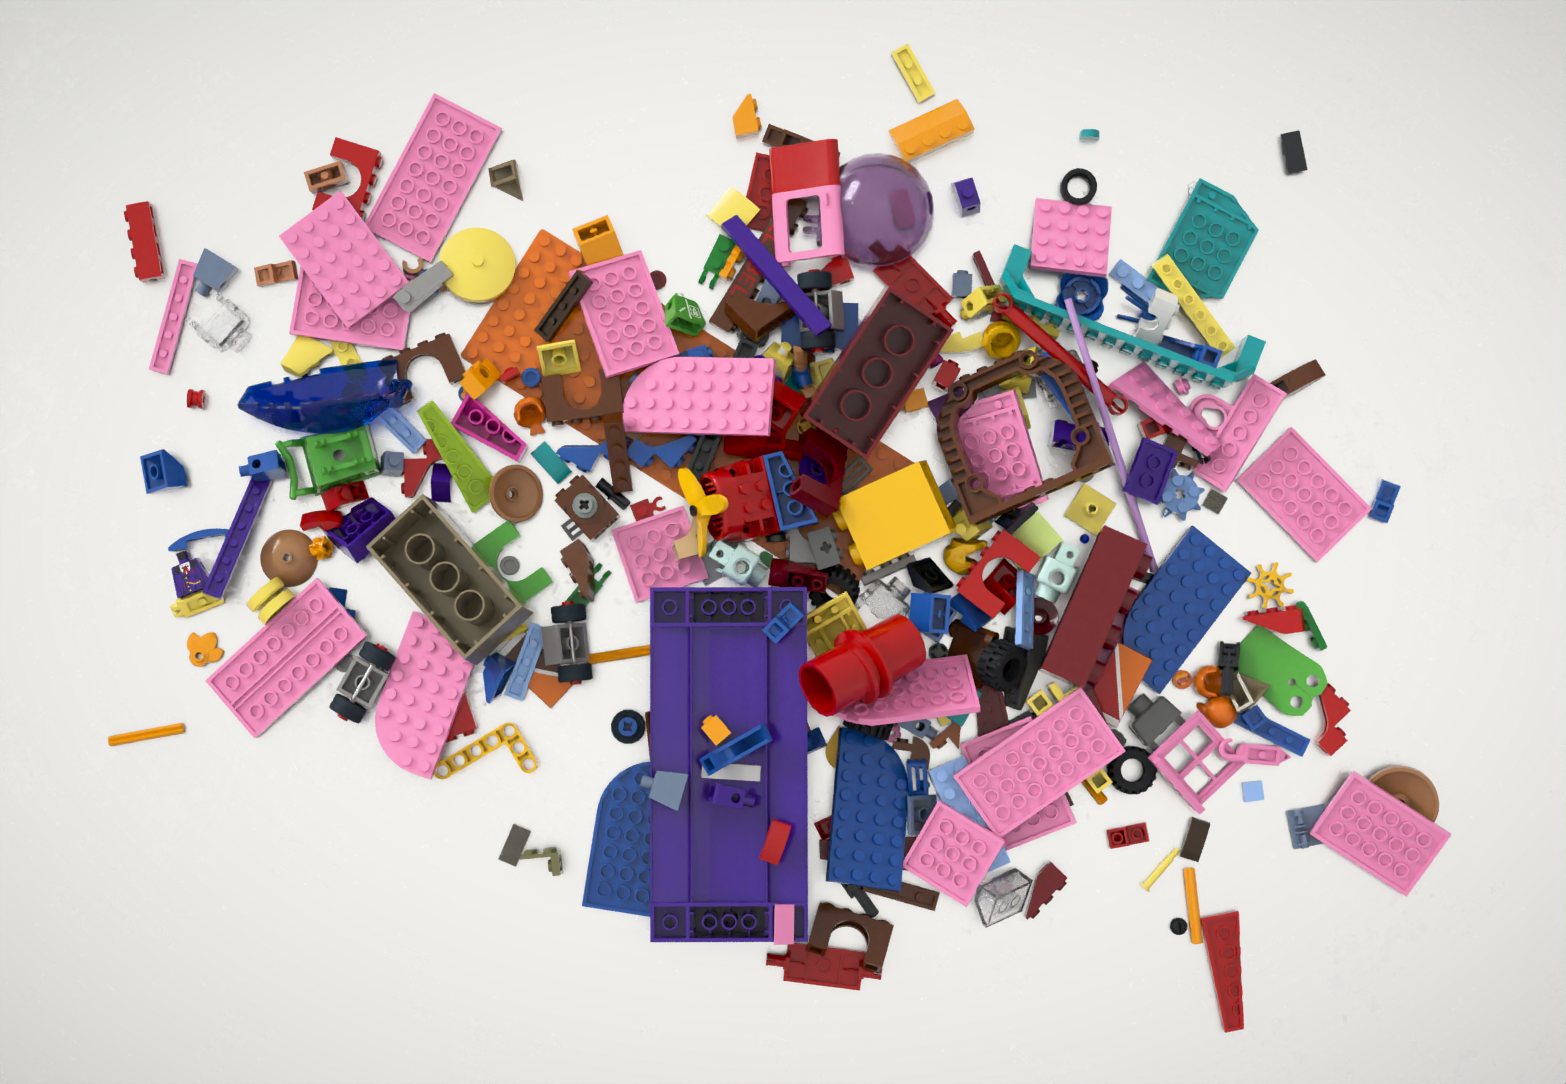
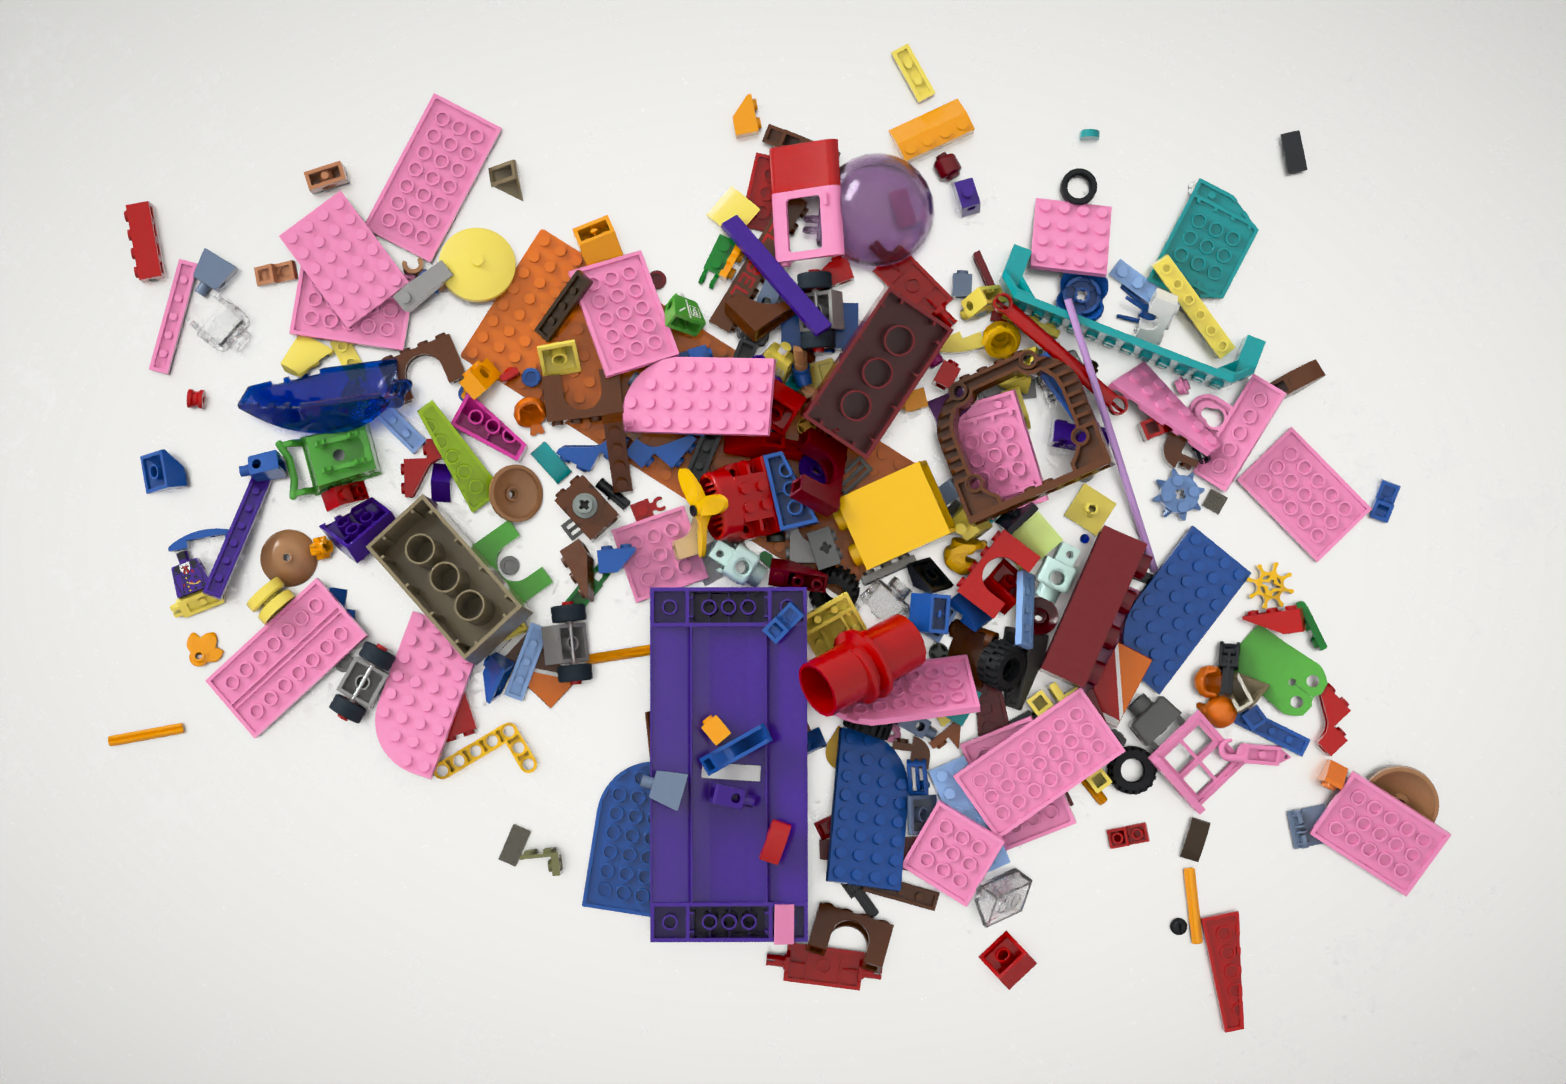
(321, 518): red slope -> none
(366, 161): red arch -> none
(391, 463): sand blue brick -> none
(613, 560): none -> blue slope
(633, 728): black wheel -> none
(947, 166): none -> dark red head
(1007, 960): none -> red slope
(1045, 884): dark red slope -> none
(1150, 471): dark purple plate -> none
(1159, 870): light yellow piece -> none
(1182, 679): orange tile -> none
(1201, 353): blue arch -> none
(1253, 791): light blue tile -> none
(1333, 775): none -> orange slope

